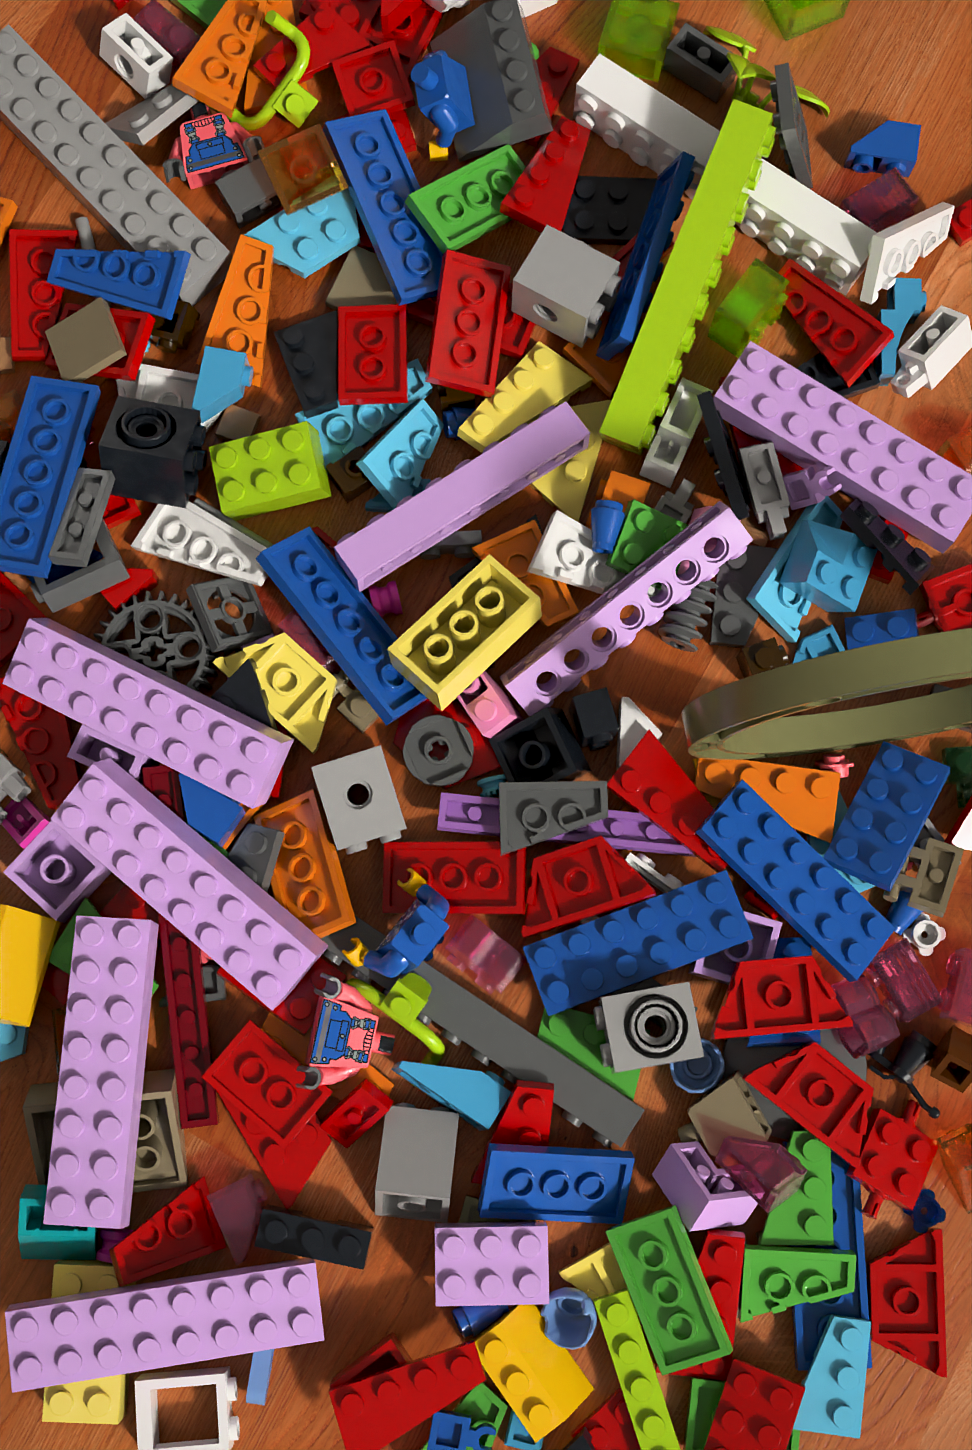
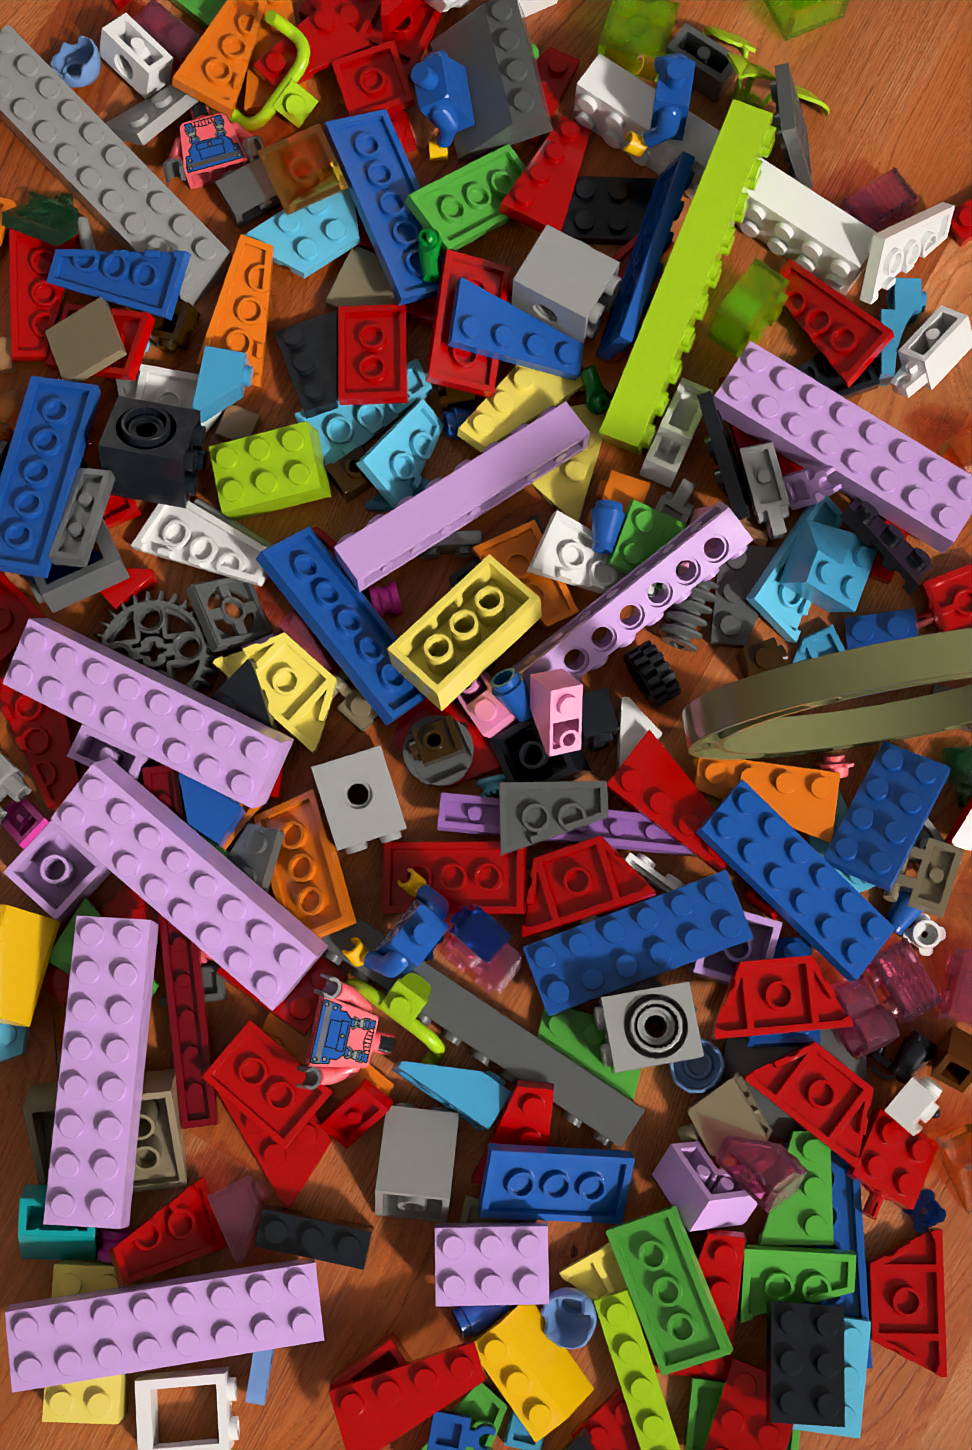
(44, 218): none -> clear green slope
(77, 63): none -> medium blue hair
(429, 249): none -> green arm
(448, 748): none -> dark brown brick
(478, 933): none -> clear blue slope
(504, 332): none -> blue wing
(513, 693): none -> blue cone
(557, 710): none -> bright pink slope
(596, 398): none -> green arm
(652, 674): none -> black tyre
(670, 101): none -> blue torso
(805, 1364): none -> black plate
(884, 148): blue slope -> none
(915, 1103): none -> white brick

